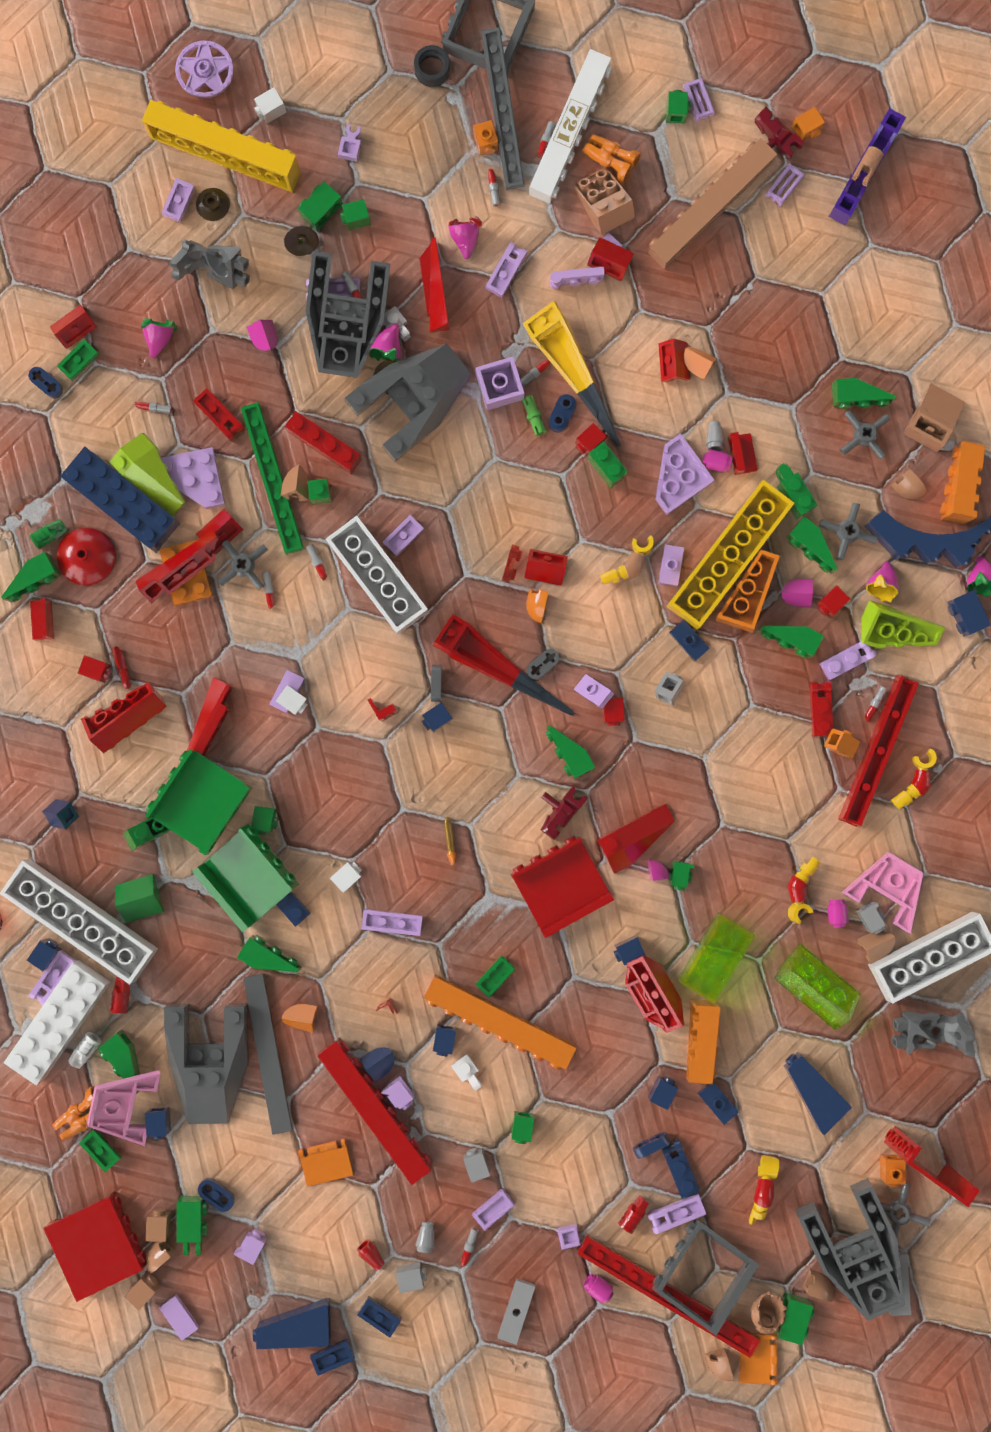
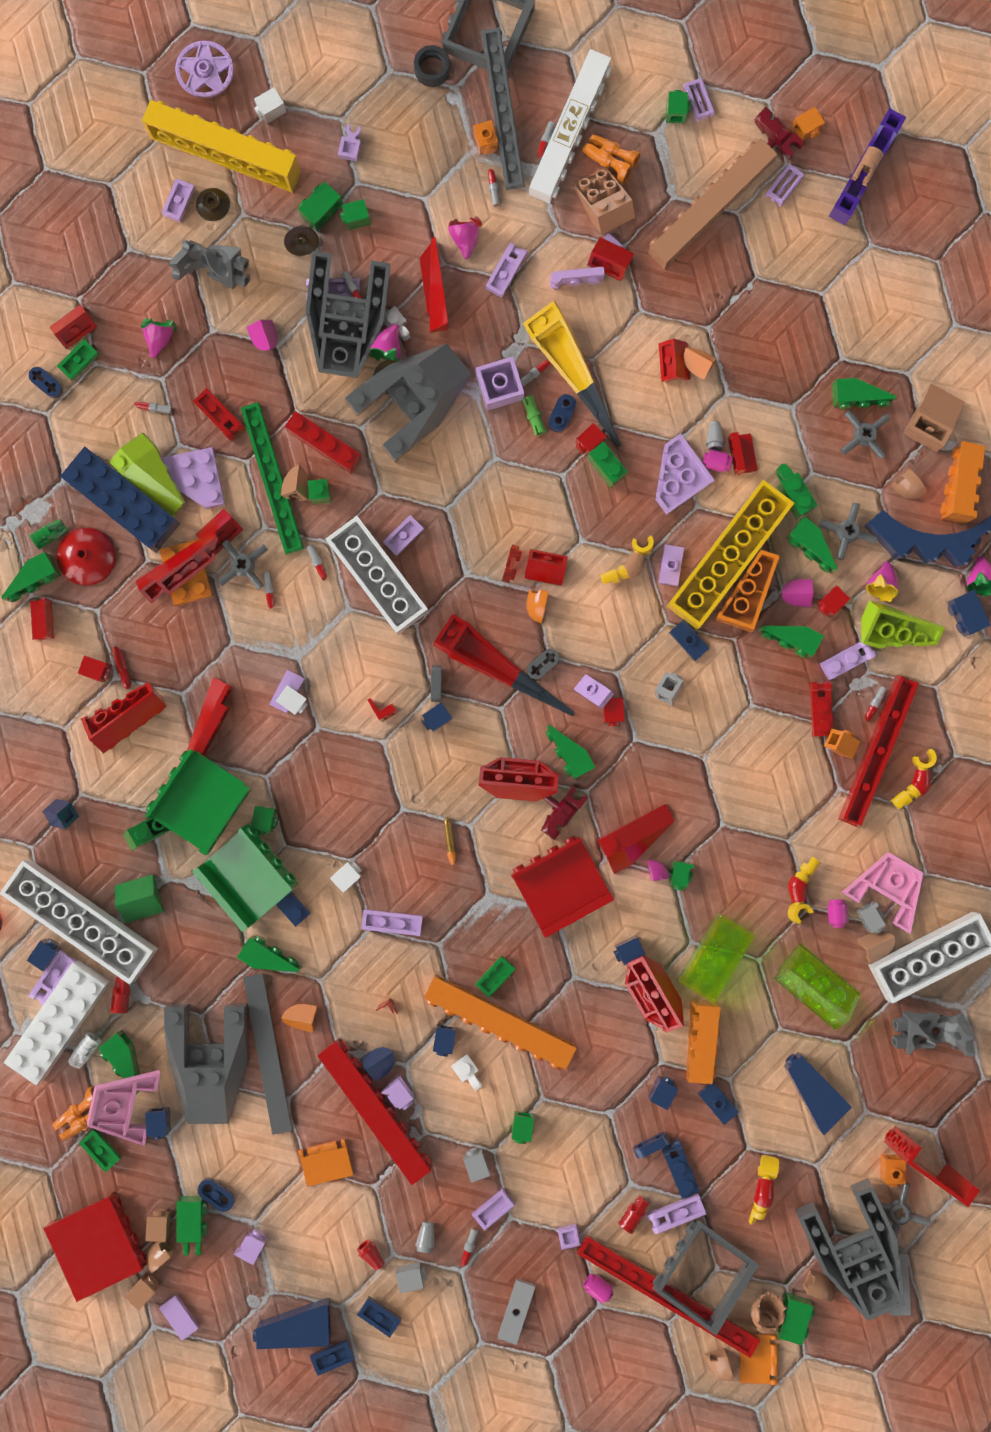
(518, 779): none -> red wedge

